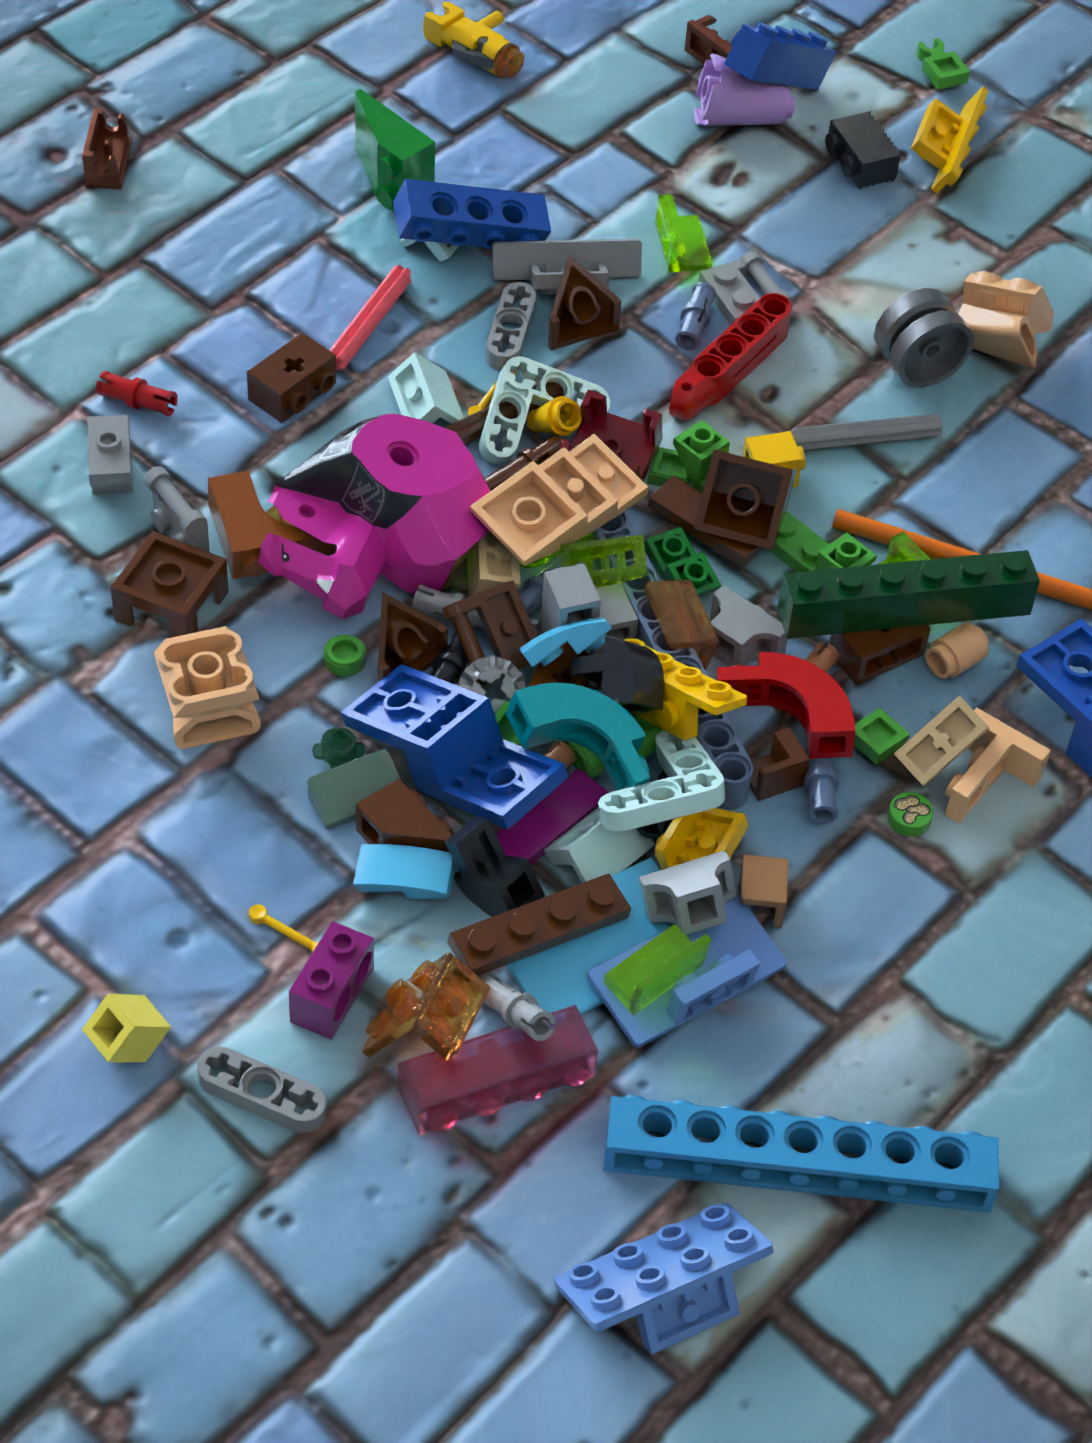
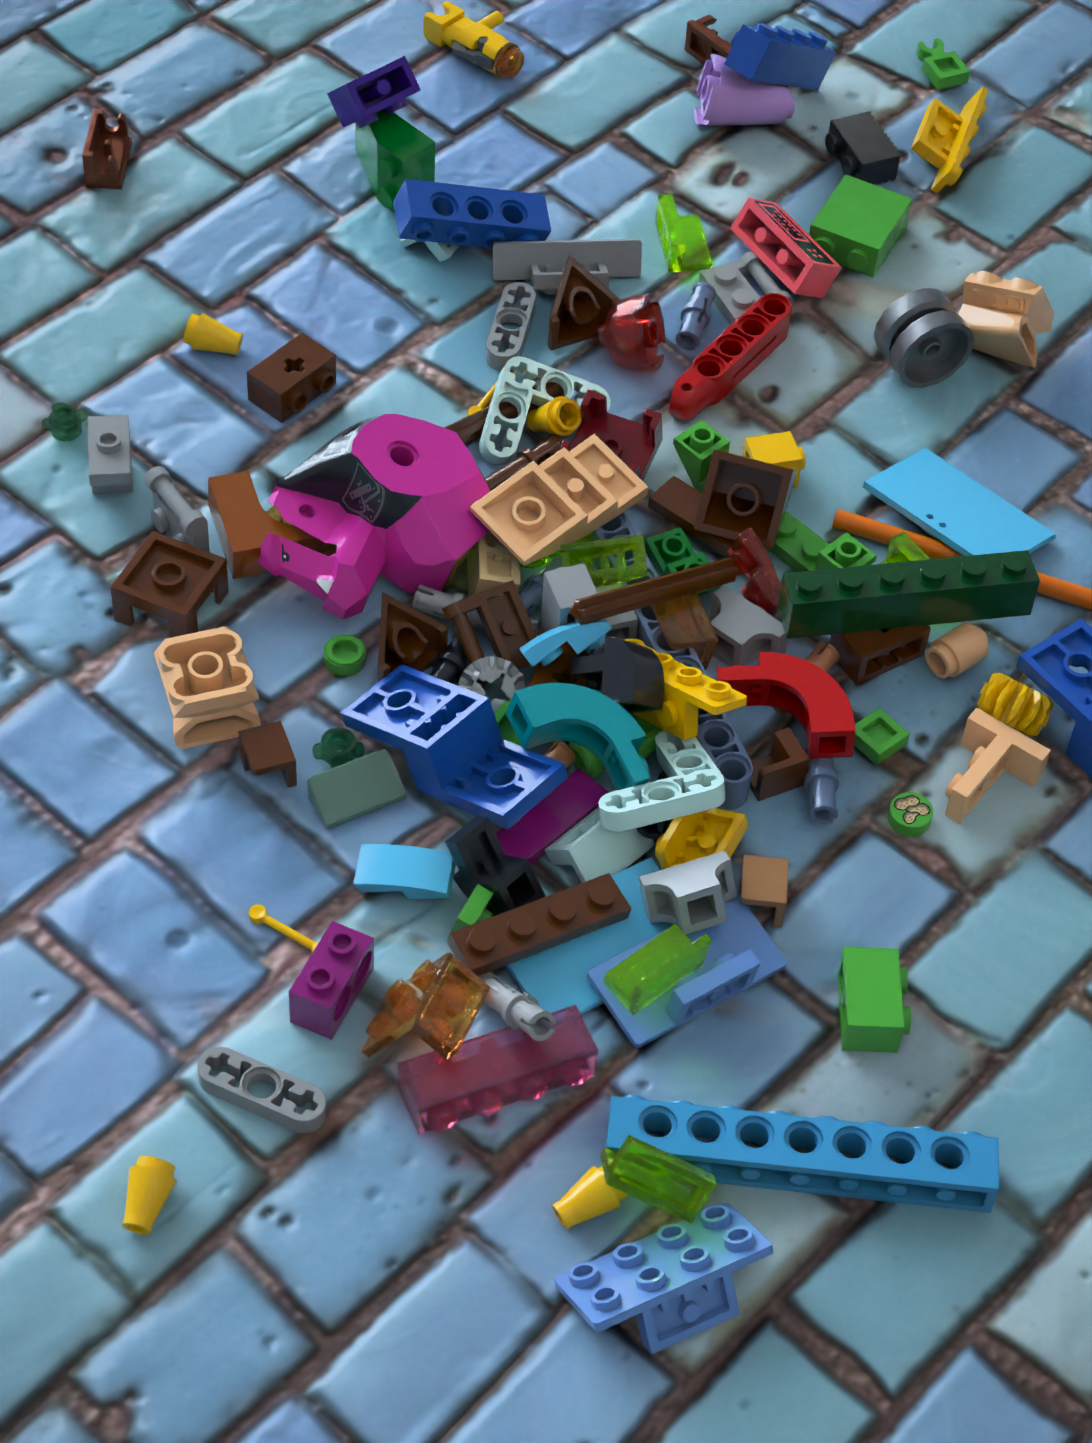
(65, 421): none -> clear green plate
(126, 1028): light yellow brick -> none
(136, 393): red pin -> none
(147, 1192): none -> yellow cone
(210, 335): none -> yellow cone
(267, 750): none -> reddish brown panel
(370, 315): coral axle -> none
(373, 92): none -> dark purple brick
(400, 818): reddish brown slope -> none
(424, 391): light aqua panel -> none
(474, 909): none -> bright green plate
(587, 1199): none -> yellow cone
(633, 333): none -> clear red cylinder
(654, 591): none -> reddish brown axle
(658, 1178): none -> clear neon green panel
(665, 466): bright green tile -> none
(754, 562): none -> clear red slope
(785, 248): none -> coral brick
(861, 224): none -> bright green brick
(868, 431): light grey axle -> none
(871, 999): none -> bright green brick
(941, 740): tan hinge -> none
(956, 507): none -> medium azure container
(1015, 704): none -> yellow gear

